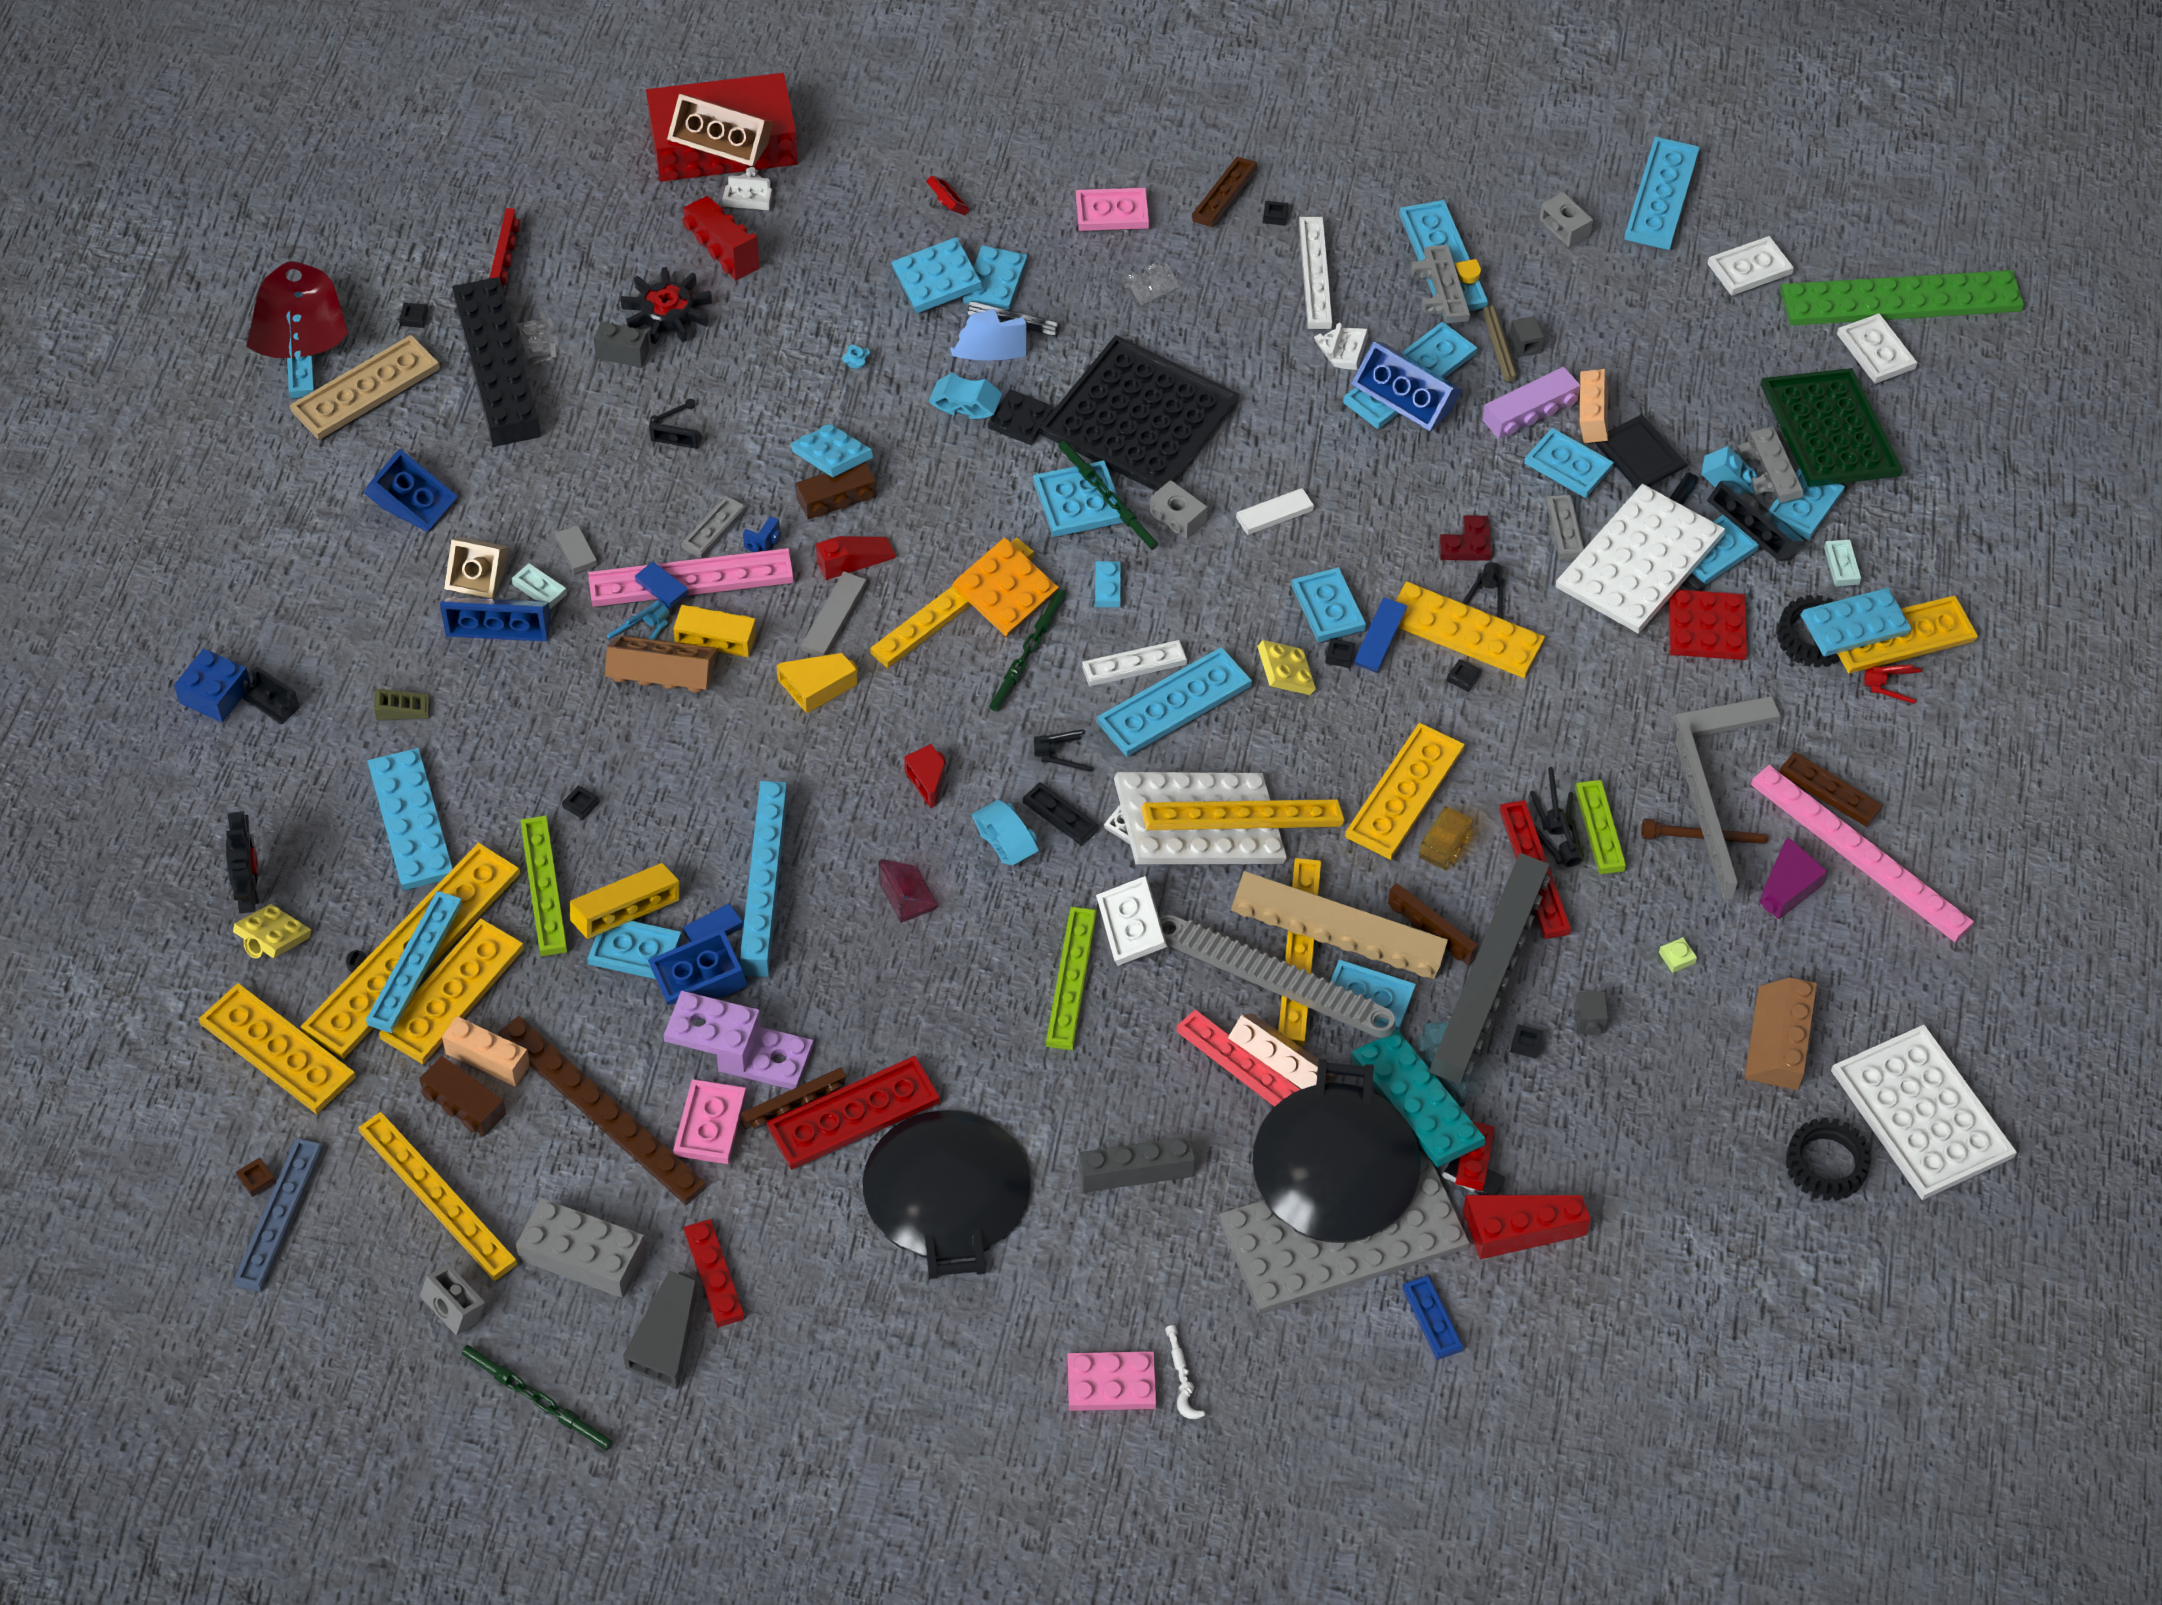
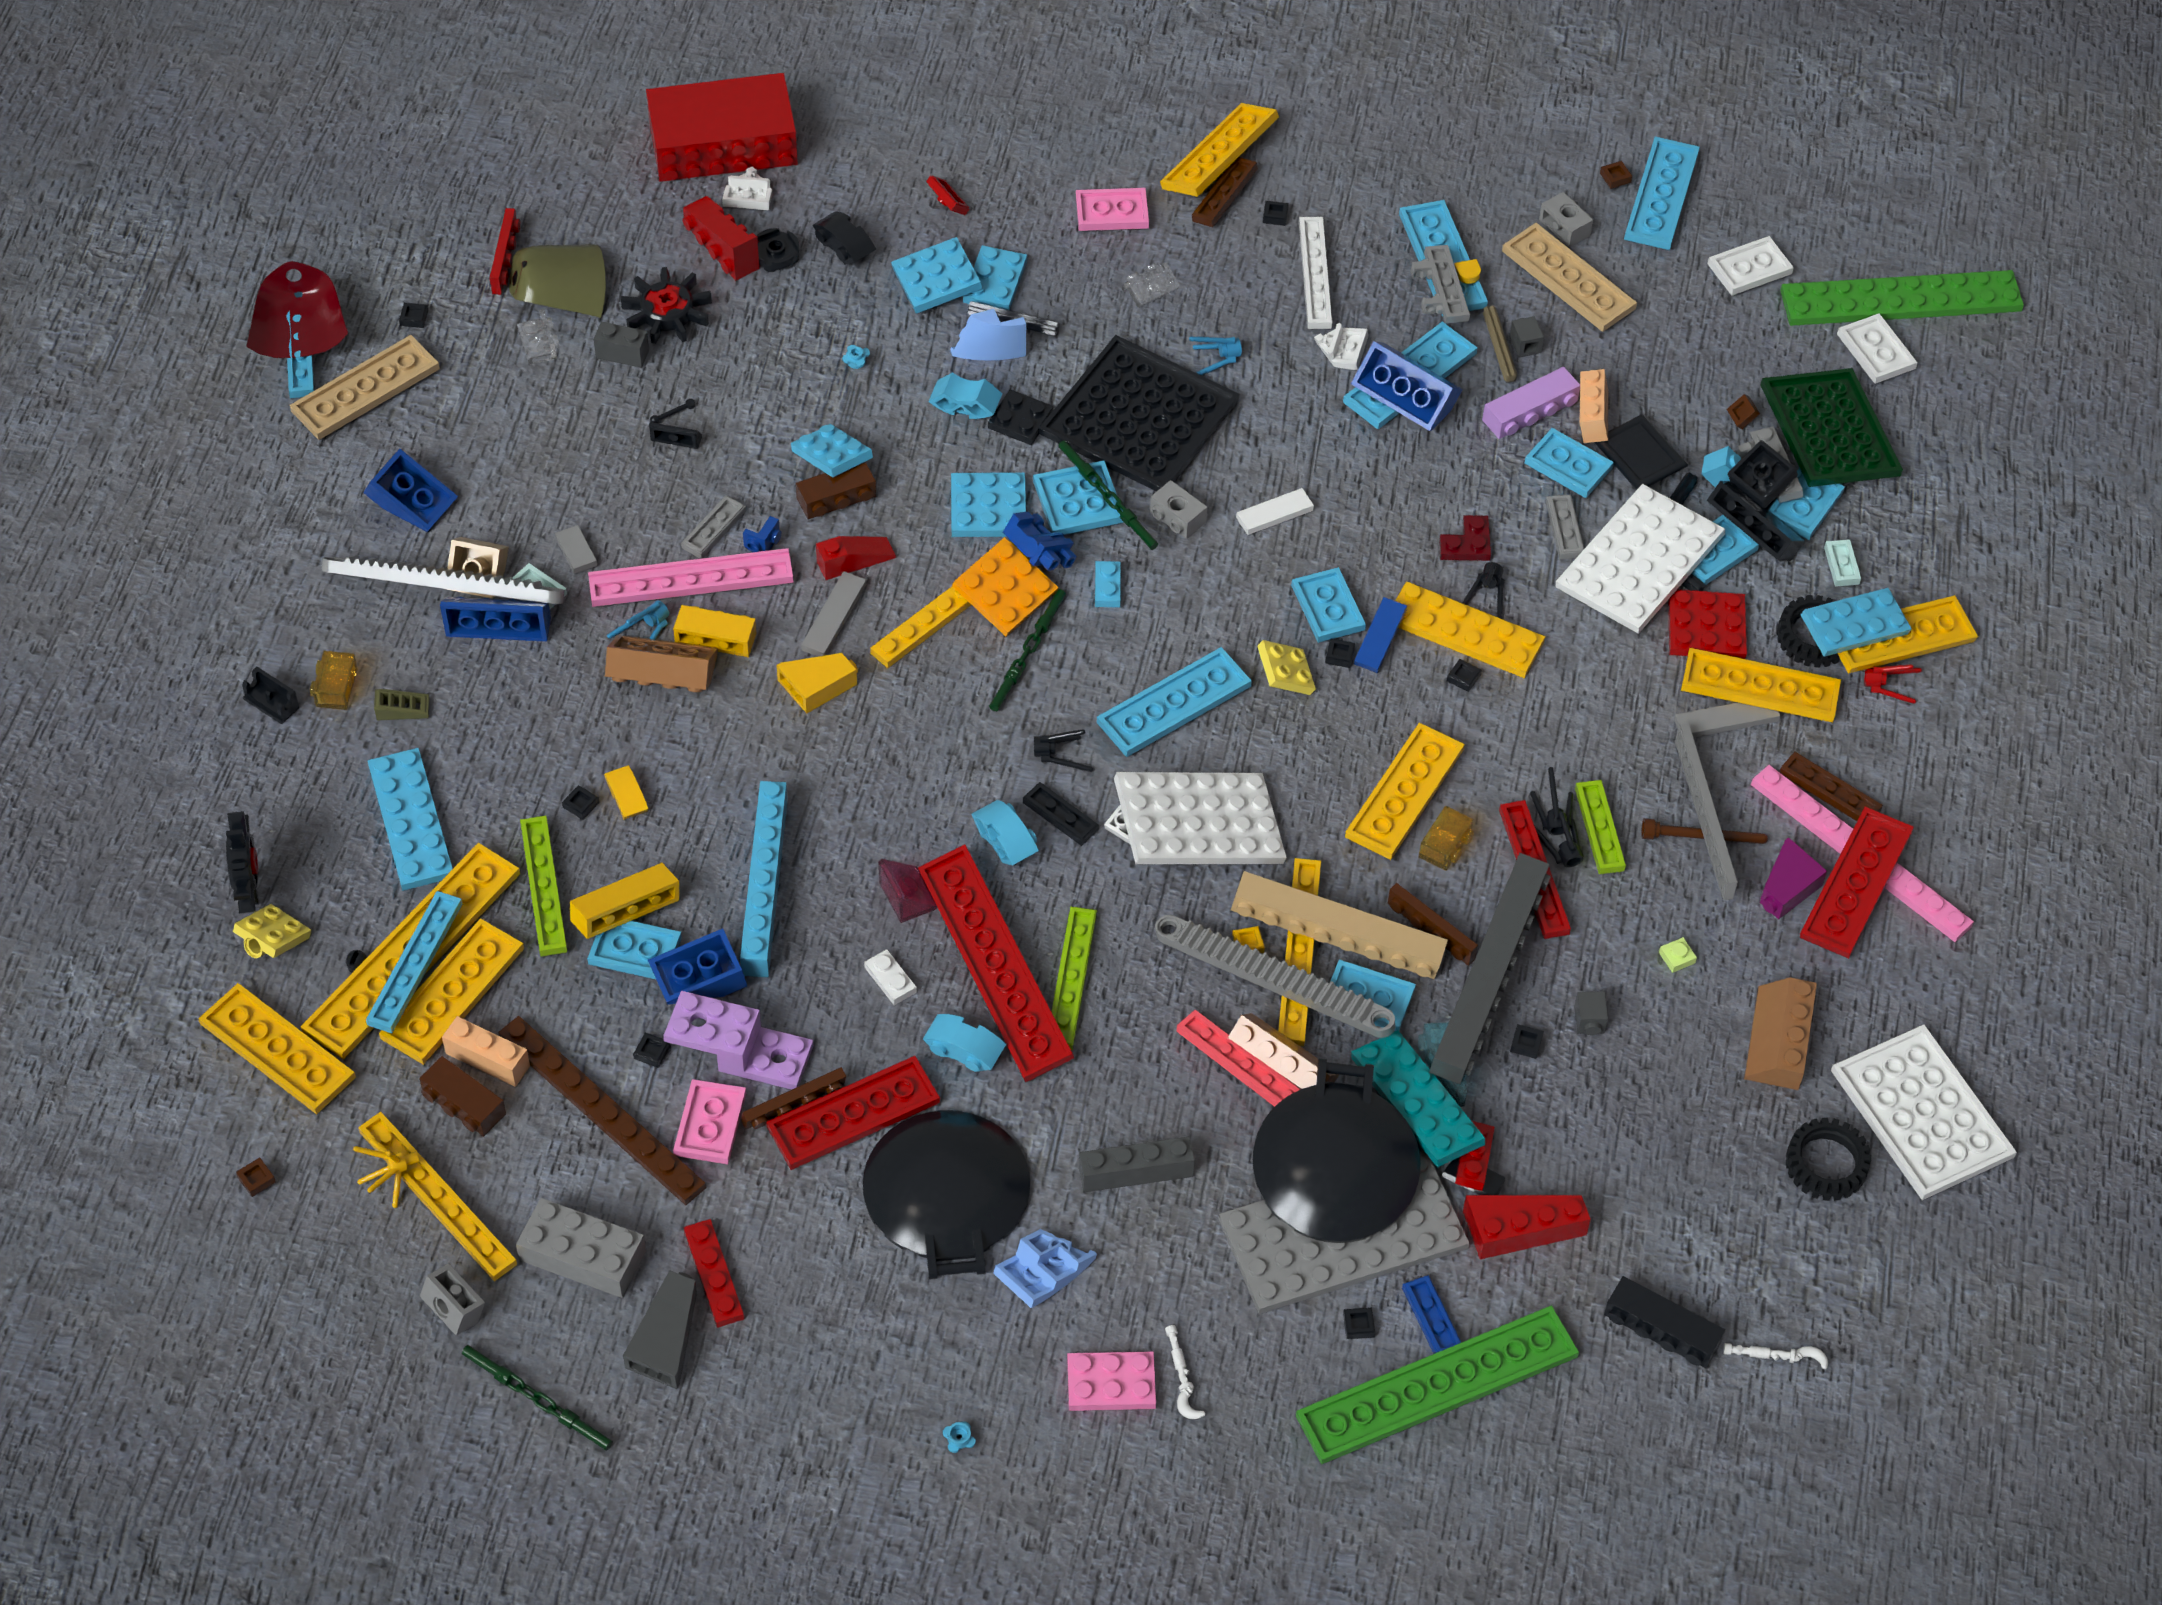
(211, 685): blue brick -> none
(278, 1215): sand blue tile -> none
(334, 680): none -> clear yellow brick
(396, 1165): none -> yellow plant
(443, 578): none -> gear
(496, 362): black brick -> none
(561, 277): none -> olive piece
(626, 792): none -> yellow slope
(651, 1050): none -> black tile
(661, 584): blue tile -> none
(719, 129): medium nougat slope -> none
(721, 918): blue tile -> none
(781, 258): none -> black plate
(843, 237): none -> black brick
(890, 977): none -> white plate
(926, 772): red slope -> none
(953, 1431): none -> medium azure plate
(971, 1046): none -> medium azure brick
(985, 502): none -> medium azure plate
(996, 963): none -> red plate
(1039, 543): none -> blue hips
(1042, 1266): none -> light blue slope
(1131, 920): white plate -> none
(1134, 663): white tile -> none
(1219, 149): none -> yellow plate
(1228, 348): none -> dark azure plant
(1241, 814): yellow plate -> none
(1249, 936): none -> yellow tile
(1359, 1323): none -> black tile
(1436, 1384): none -> bright green plate
(1569, 277): none -> tan plate
(1616, 174): none -> reddish brown plate
(1664, 1322): none -> black brick
(1743, 411): none -> reddish brown plate
(1761, 685): none -> yellow plate
(1762, 459): none -> black brick
(1764, 1352): none -> white piece
(1856, 882): none -> red plate

